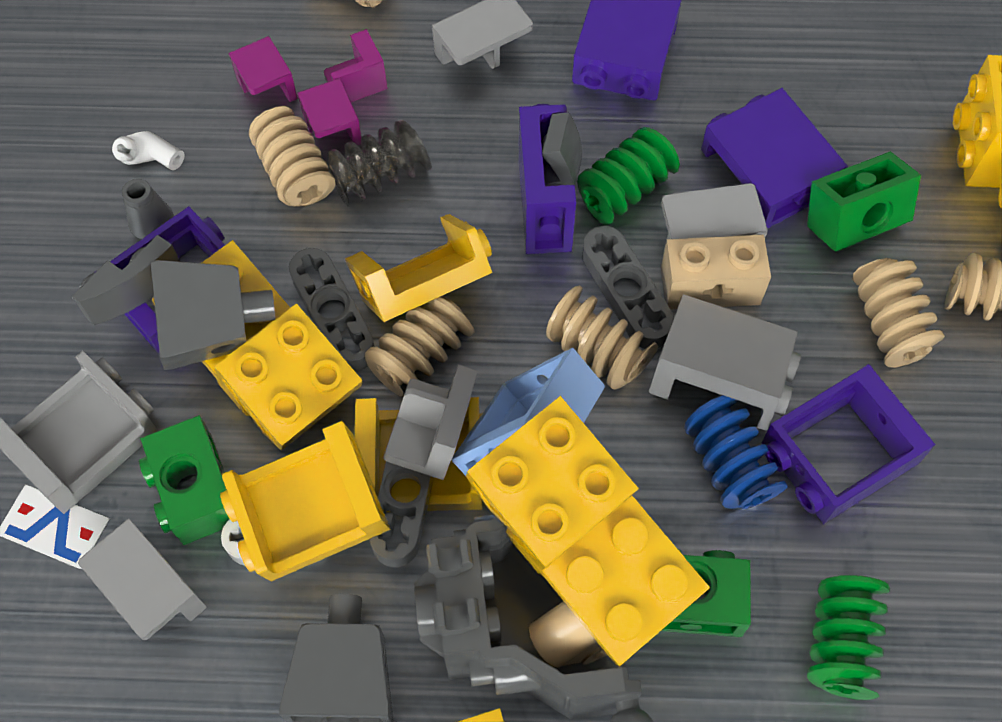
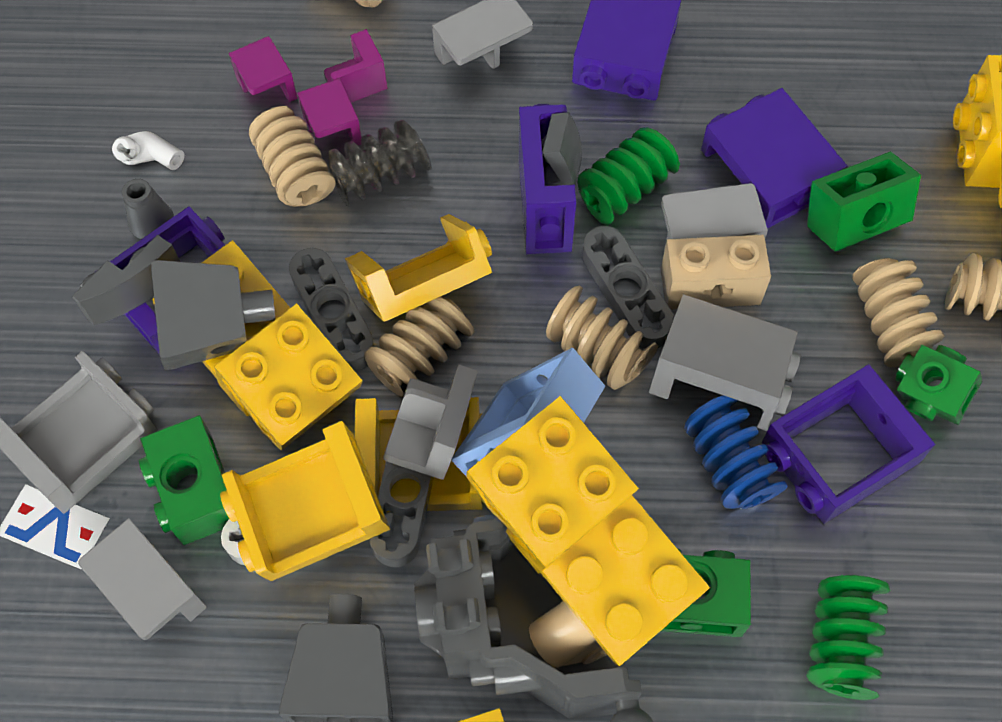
(945, 400): none -> green brick

